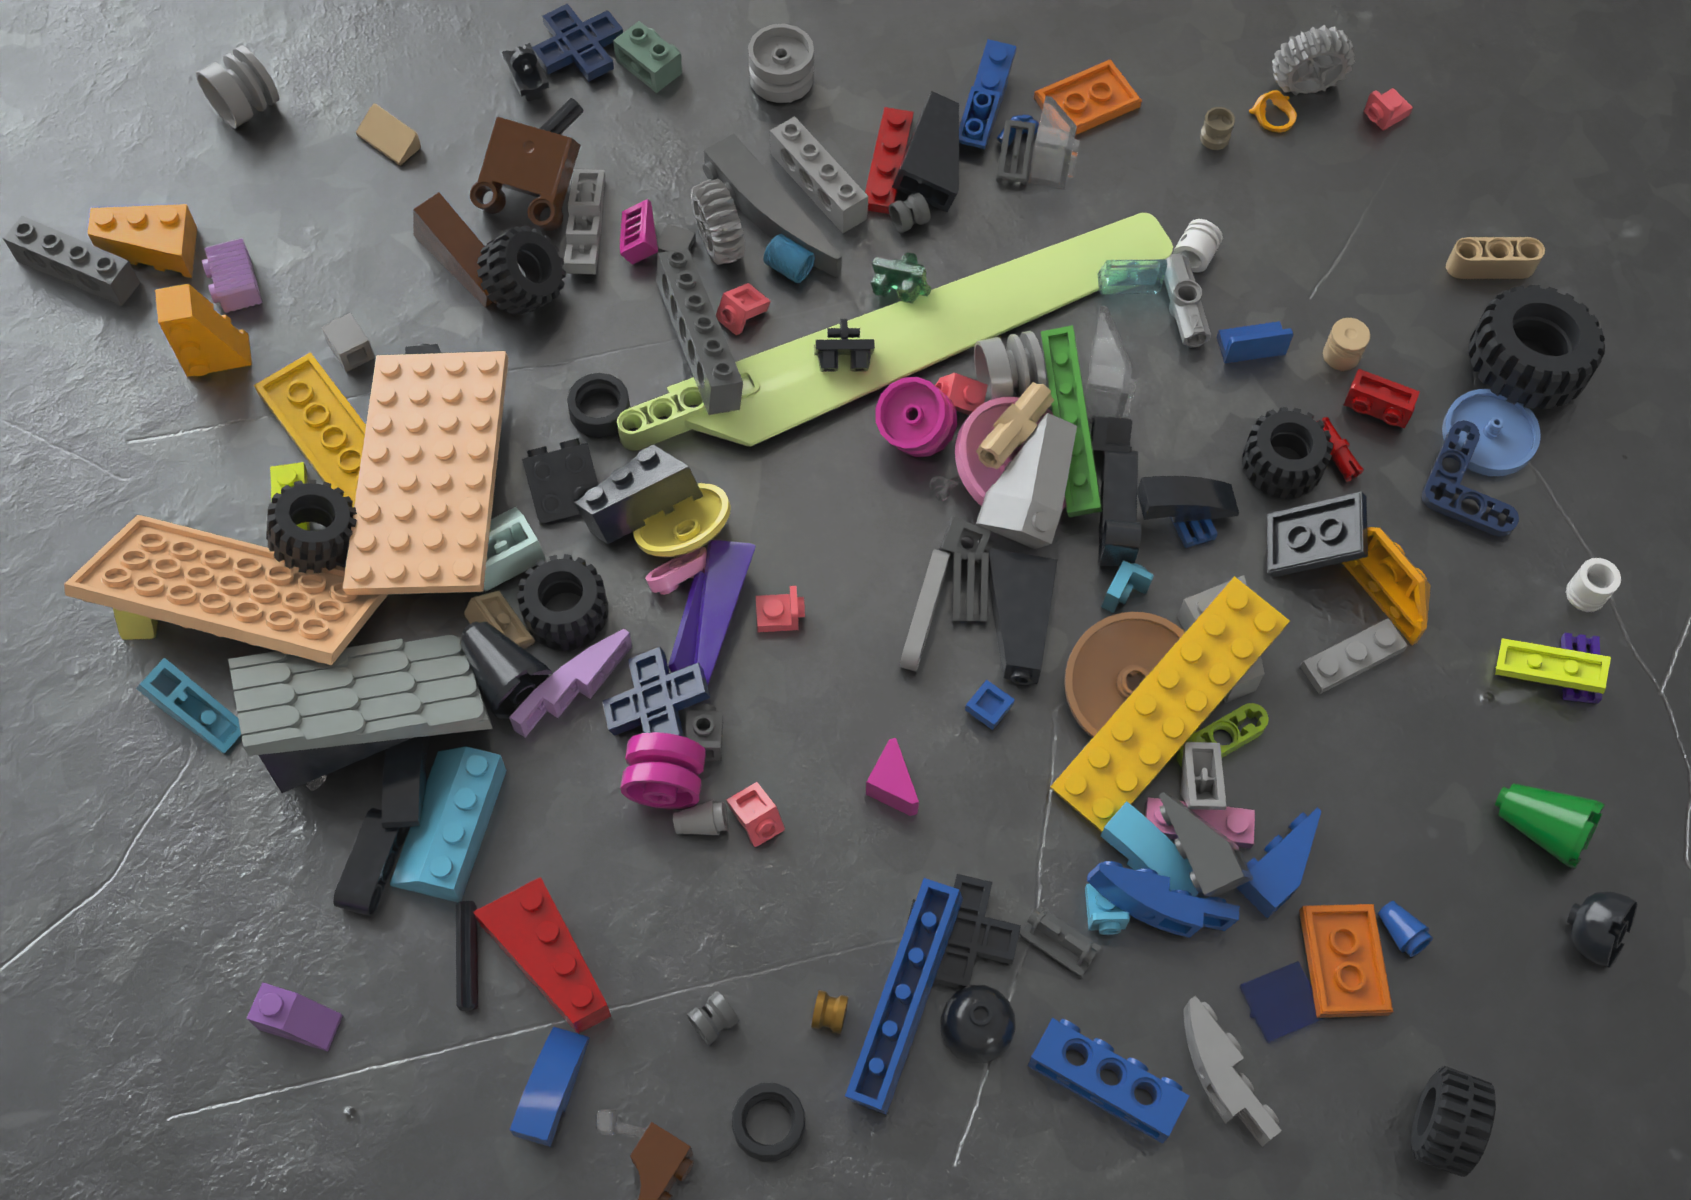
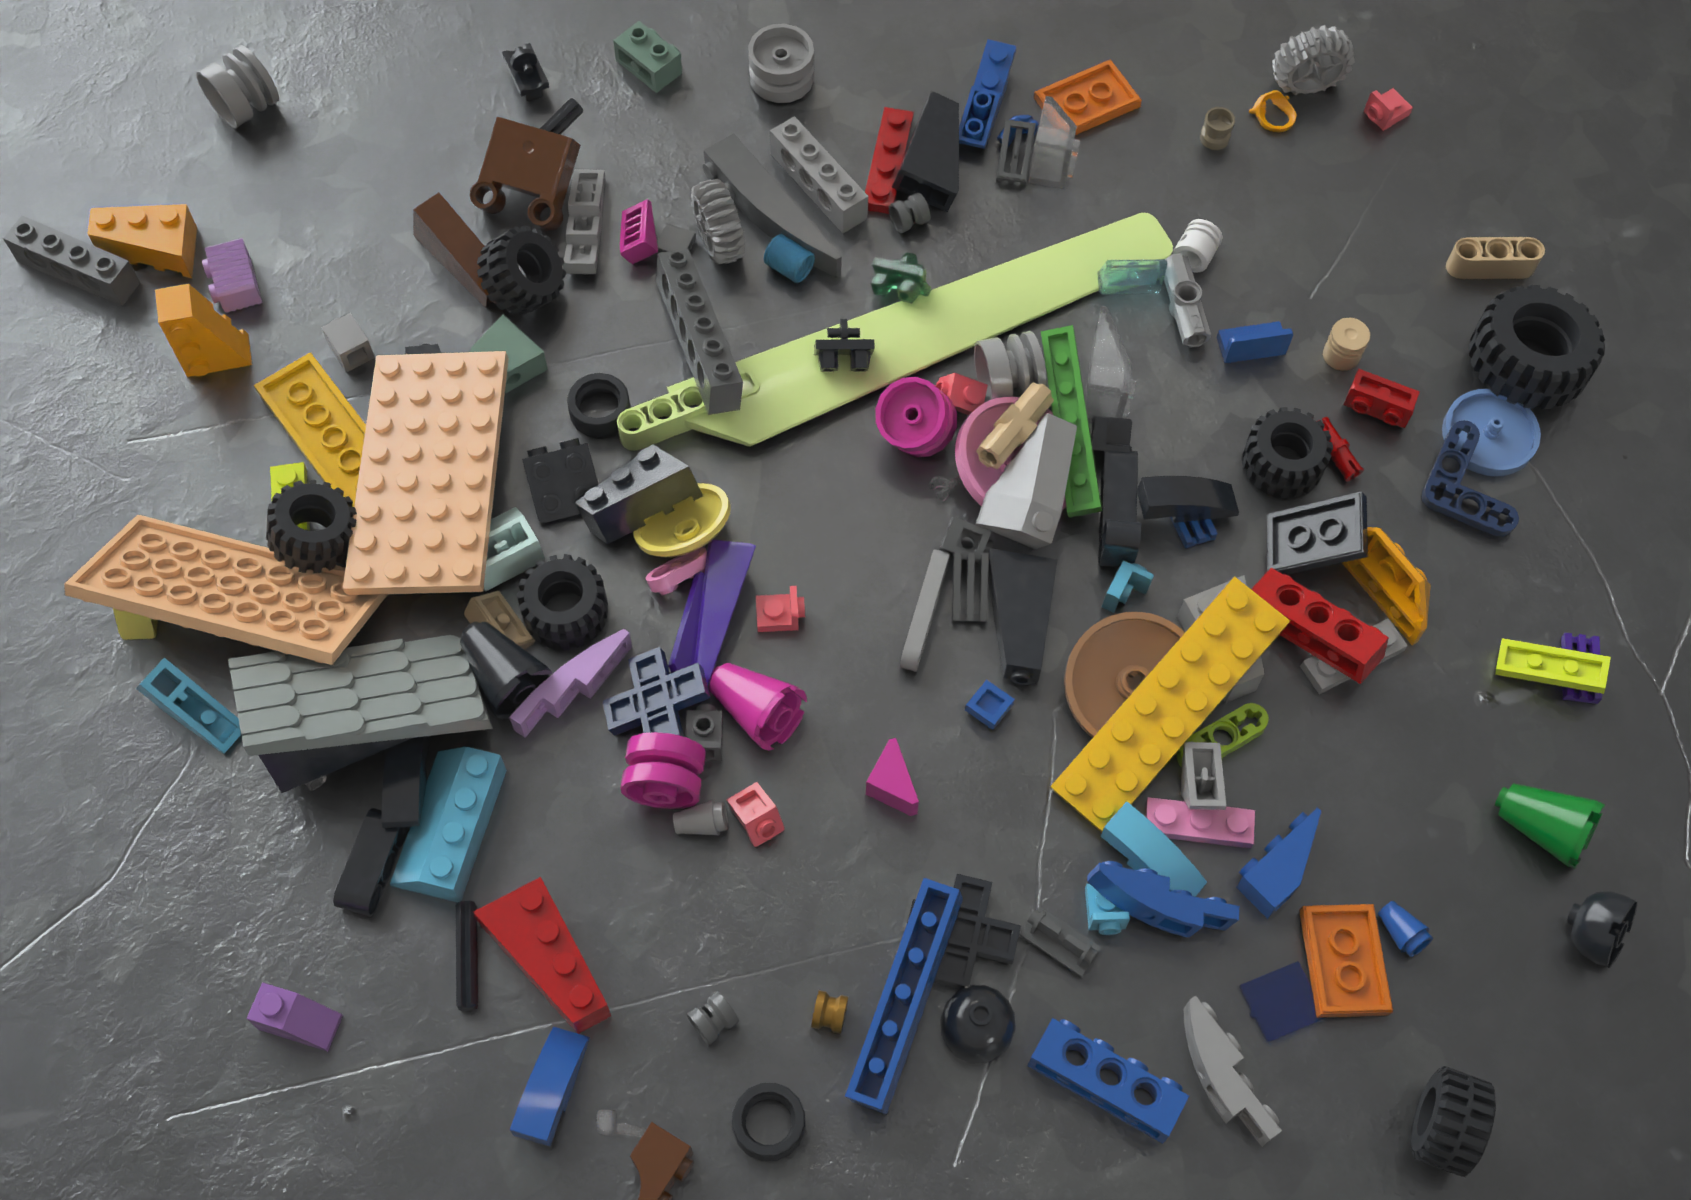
(388, 135): tan slope -> none
(524, 356): none -> sand green torso
(577, 42): dark blue plate -> none
(739, 306): coral bracket -> none
(758, 703): none -> dark pink cone
(1213, 856): dark grey slope -> none
(1323, 627): none -> red brick
(1593, 584): white piece -> none

